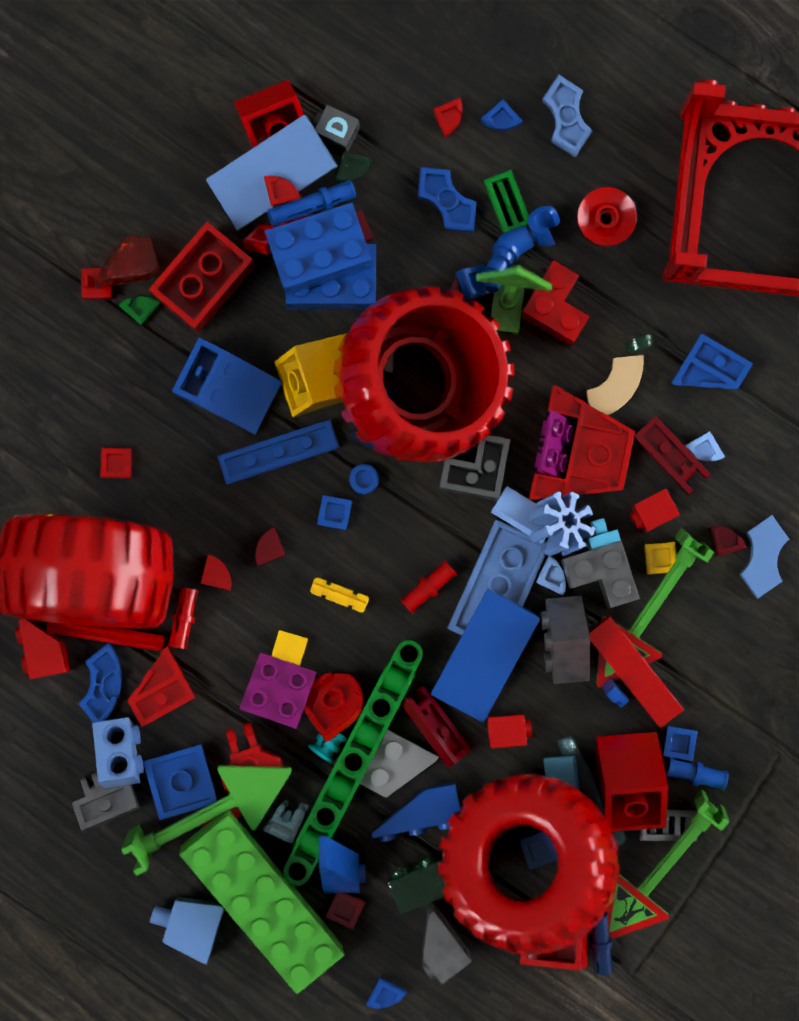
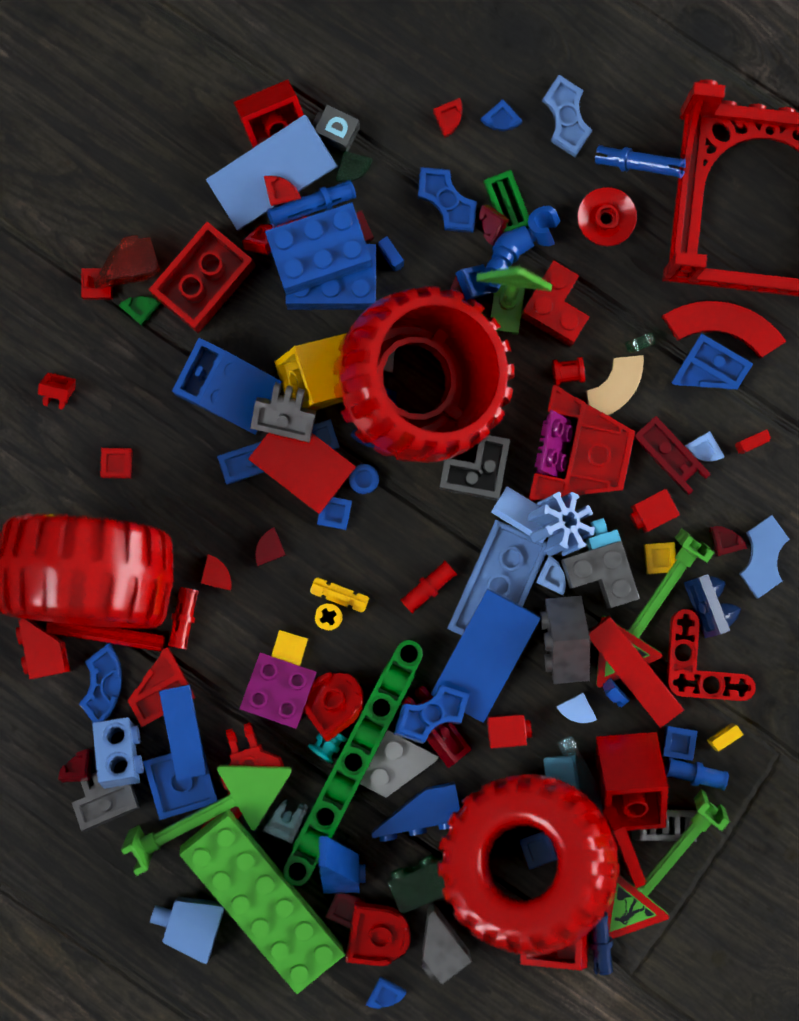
(56, 387): none -> red tile
(77, 768): none -> dark red tile
(183, 732): none -> blue tile
(284, 414): none -> flat silver hinge
(304, 468): none -> red tile
(337, 619): none -> yellow bush
(377, 935): none -> red tile
(390, 254): none -> blue tile
(418, 721): none -> blue tile
(493, 223): none -> dark red tile
(568, 371): none -> red bush
(577, 709): none -> light blue tile
(625, 846): none -> red tile
(628, 159): none -> blue pin
(689, 667): none -> red beam
(712, 615): none -> dark blue tile
(725, 737): none -> yellow tile
(728, 319): none -> red tile
(753, 442): none -> red tile

